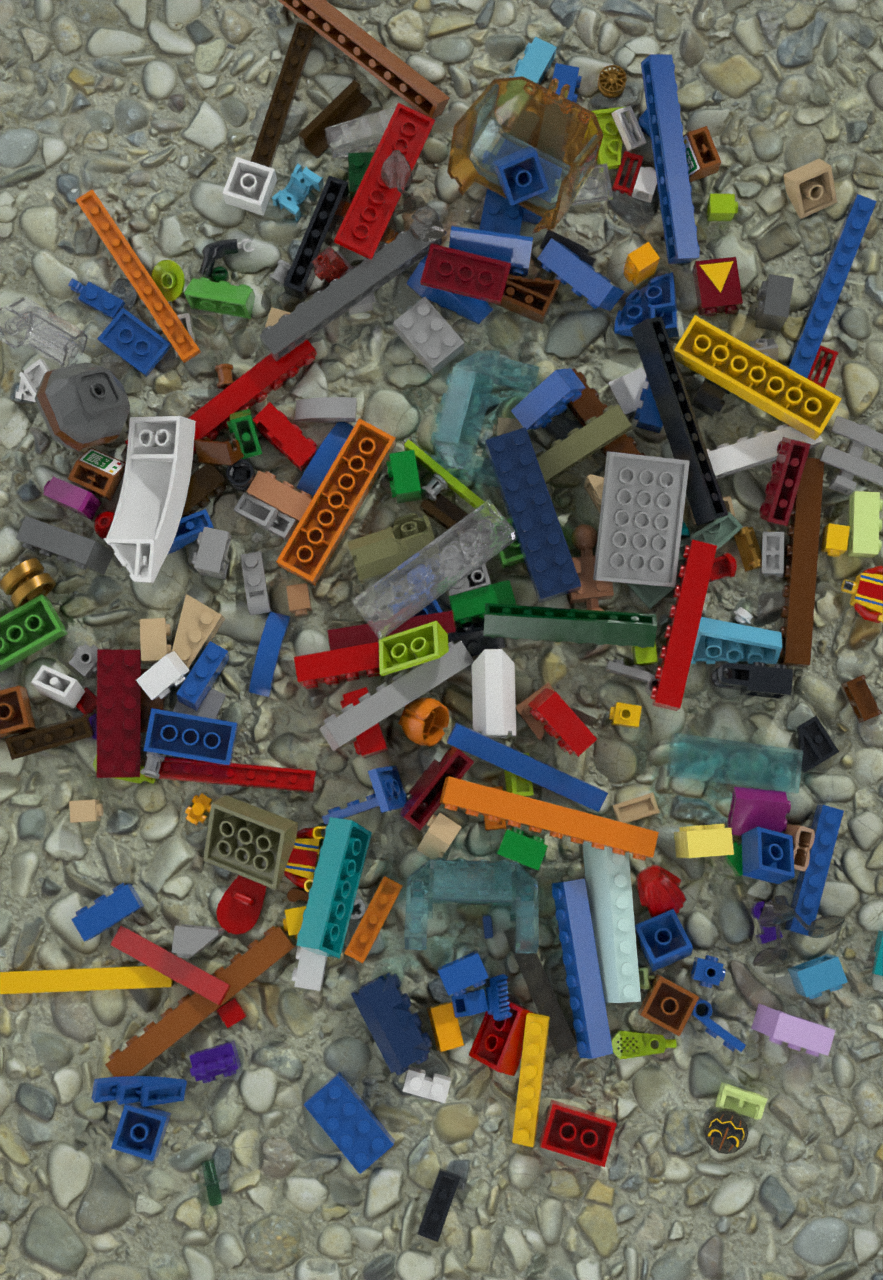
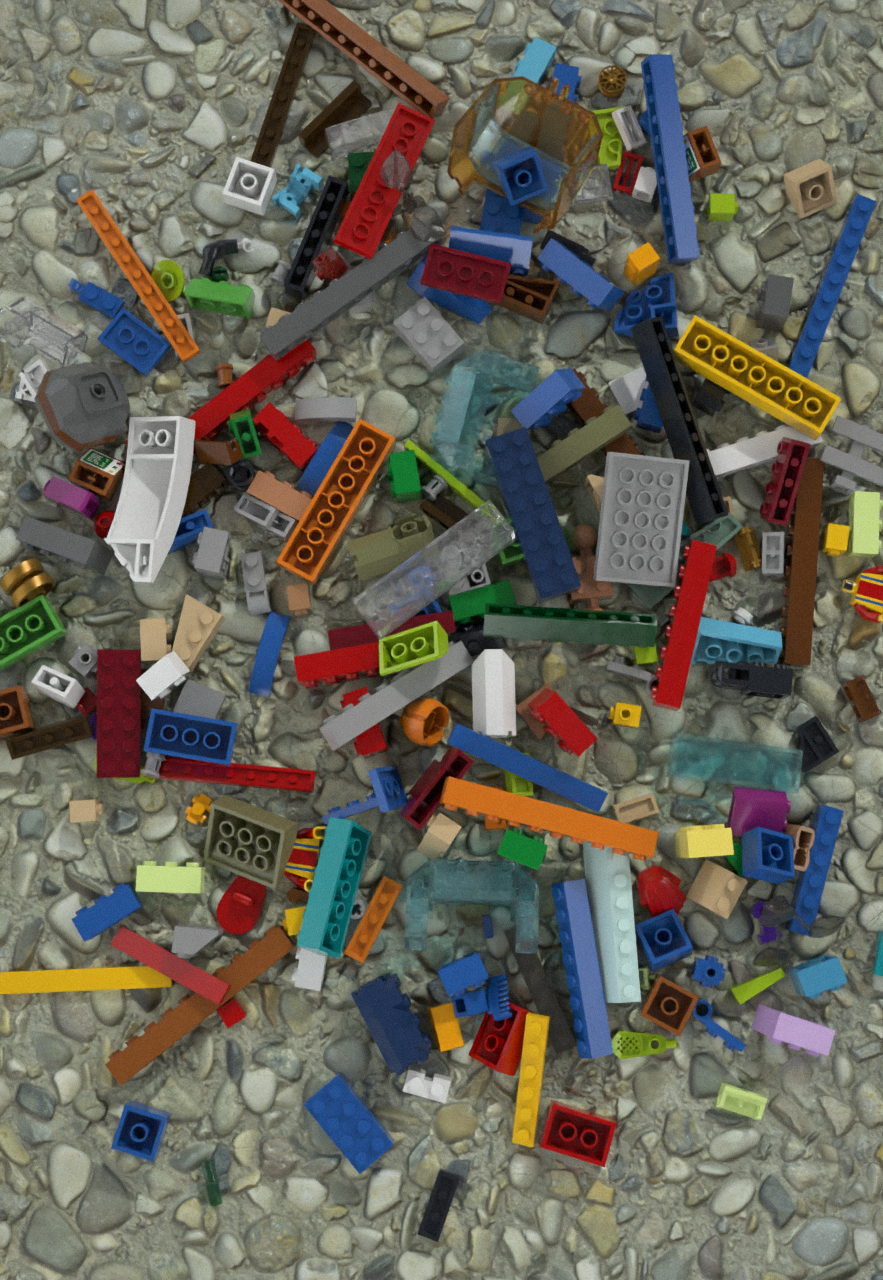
(140, 1089): blue slope -> none
(170, 877): none -> yellowish green brick
(202, 676): blue brick -> none
(215, 1061): dark purple brick -> none
(716, 889): none -> tan slope
(717, 286): dark red brick -> none
(725, 1131): clear smoke tile -> none
(753, 986): none -> lime piece
(827, 351): red tile -> none

